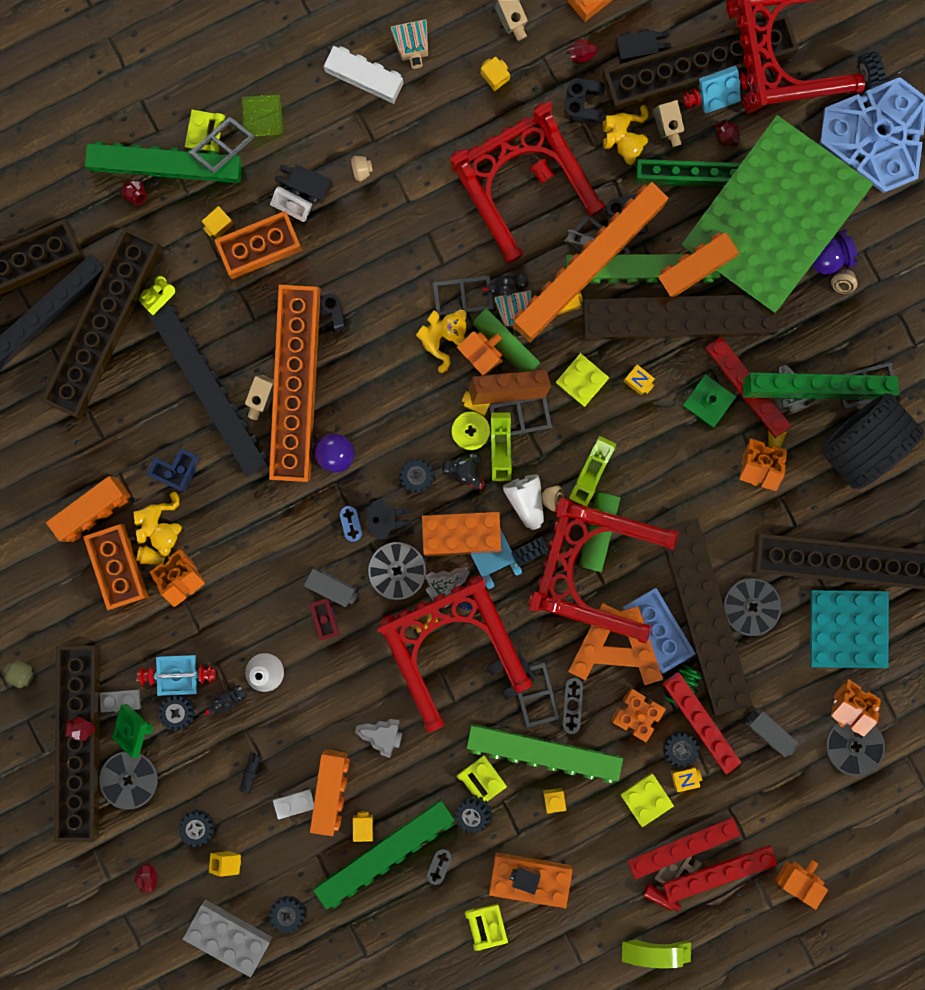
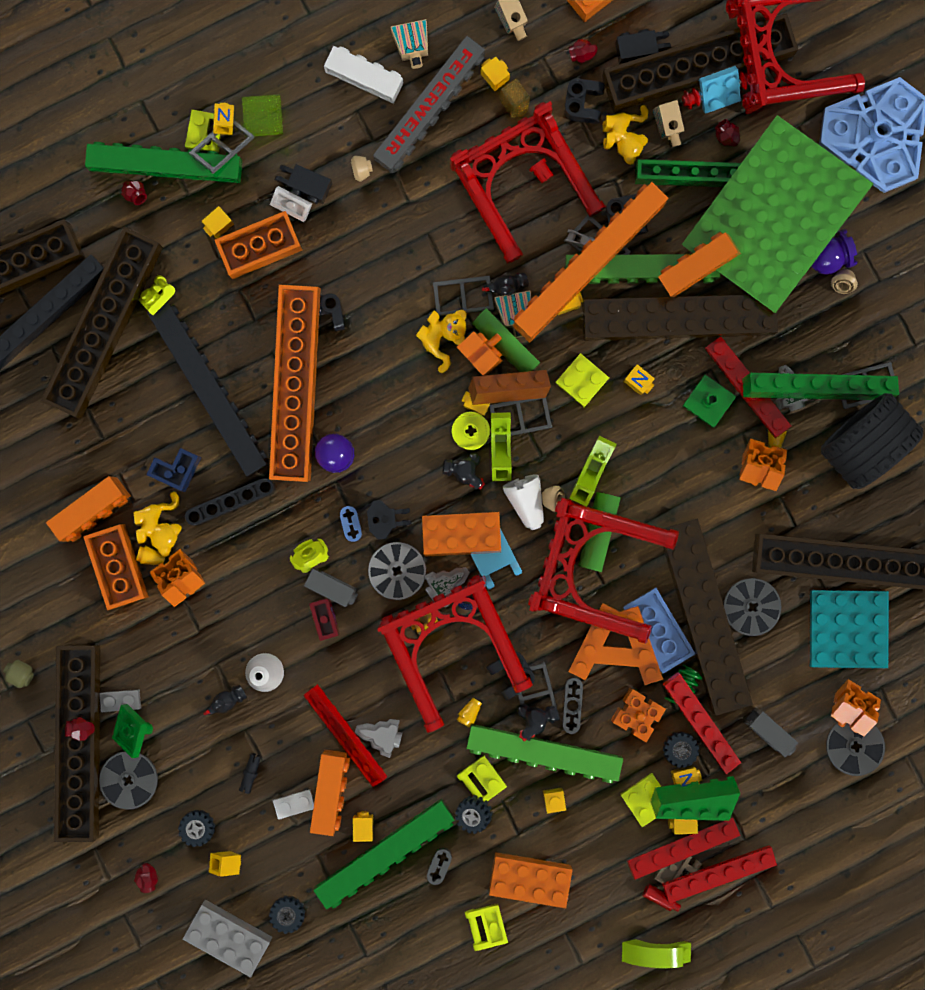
(176, 675): medium azure plate -> none
(182, 715): black wheel -> none
(220, 502): none -> black beam
(223, 119): none -> yellow brick
(262, 387): tan torso -> none
(309, 555): none -> neon yellow plate
(345, 735): none -> red plate
(416, 475): black wheel -> none
(429, 105): none -> dark grey brick
(469, 713): none -> yellow cone
(515, 98): none -> clear yellow brick
(525, 878): black brick -> none
(530, 551): black wheel -> none
(535, 720): none -> black animal
(683, 826): none -> yellow brick
(696, 800): none -> green wedge
(802, 882): orange brick -> none
(872, 69): black wheel -> none

